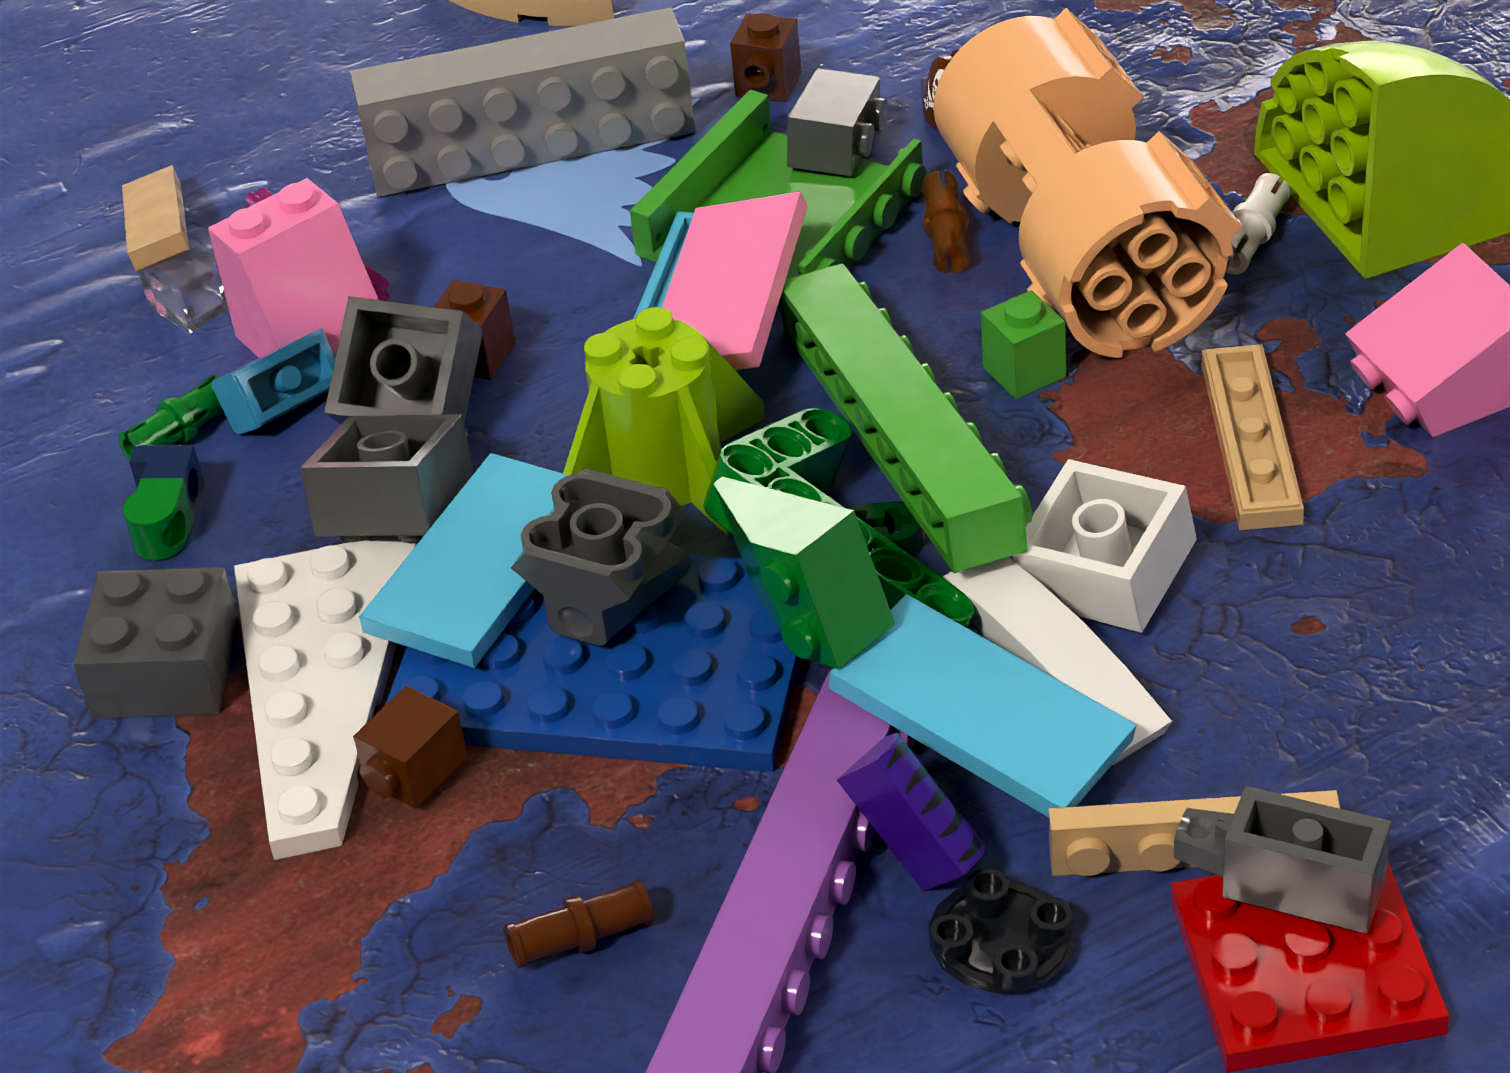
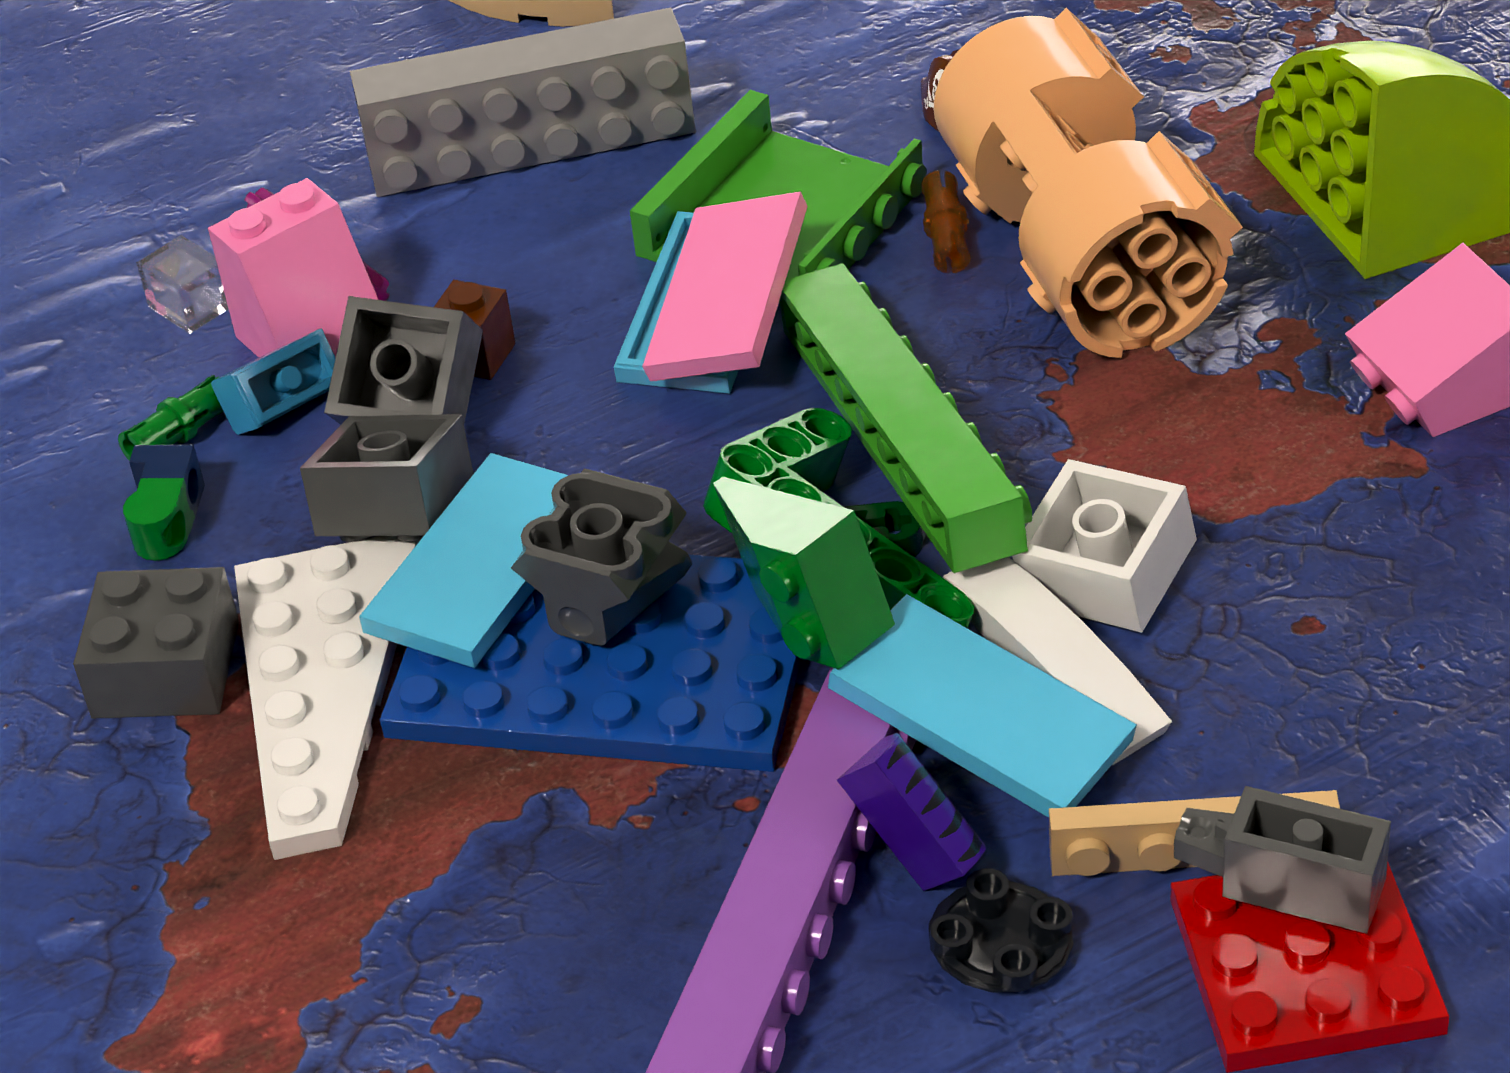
(154, 219): tan tile -> none
(410, 747): reddish brown brick -> none
(573, 195): light blue piece -> none
(578, 923): reddish brown pin -> none
(659, 406): lime brick -> none
(766, 56): reddish brown brick -> none
(835, 122): dark grey brick -> none
(1023, 344): bright green brick -> none
(1252, 438): tan tile -> none
(1258, 220): white pin -> none

